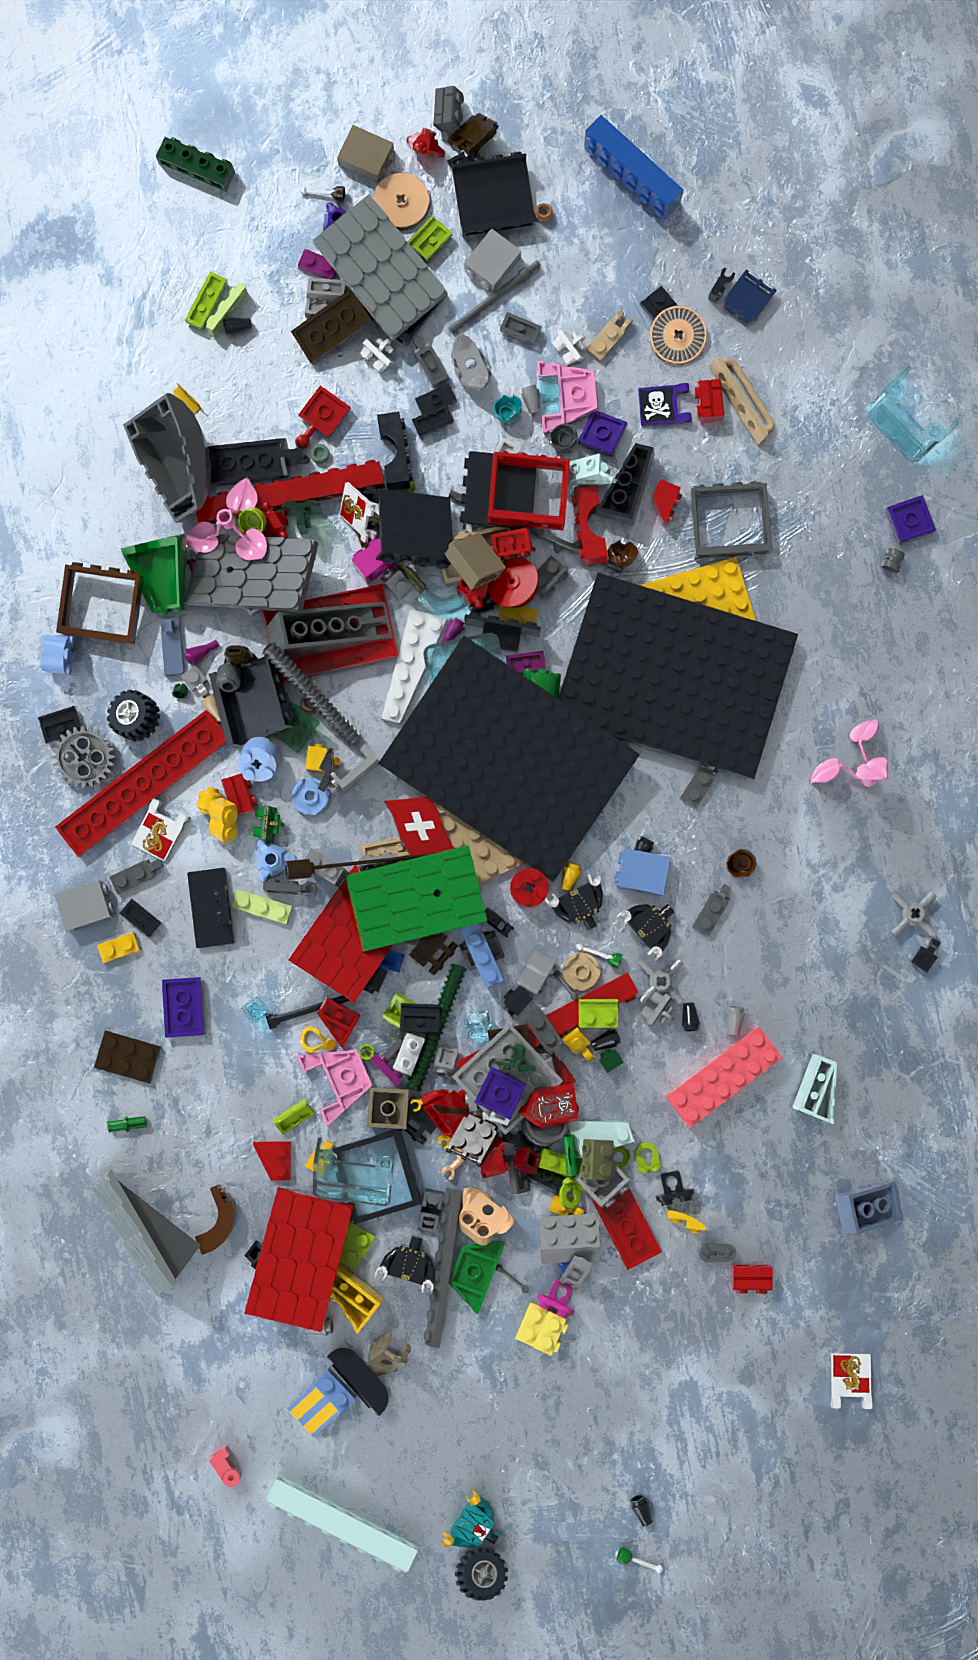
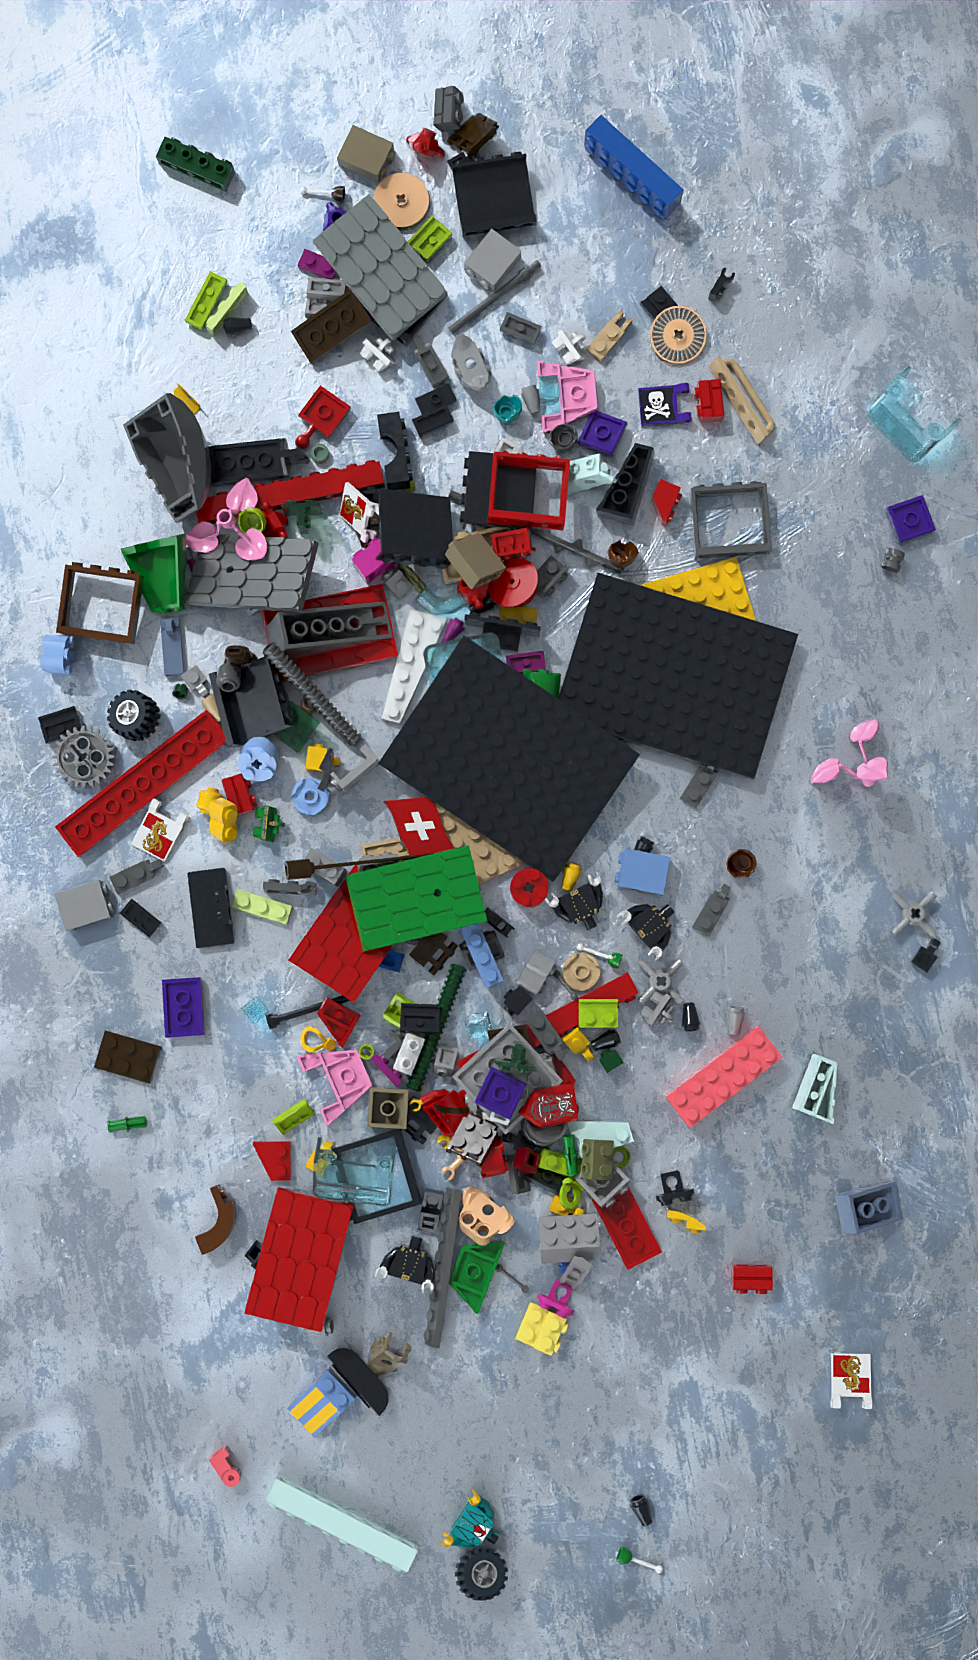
(118, 947): yellow plate -> none
(148, 1236): light grey piece -> none
(195, 654): magenta cone -> none
(271, 860): light blue rock -> none
(355, 1297): yellow wedge -> none
(356, 1245): lime plate -> none
(376, 981): black bracket -> none
(543, 207): medium nougat plate -> none
(593, 547): red arch -> none
(655, 1162): lime piece -> none
(717, 1257): dark grey beam -> none
(748, 297): dark blue plate -> none

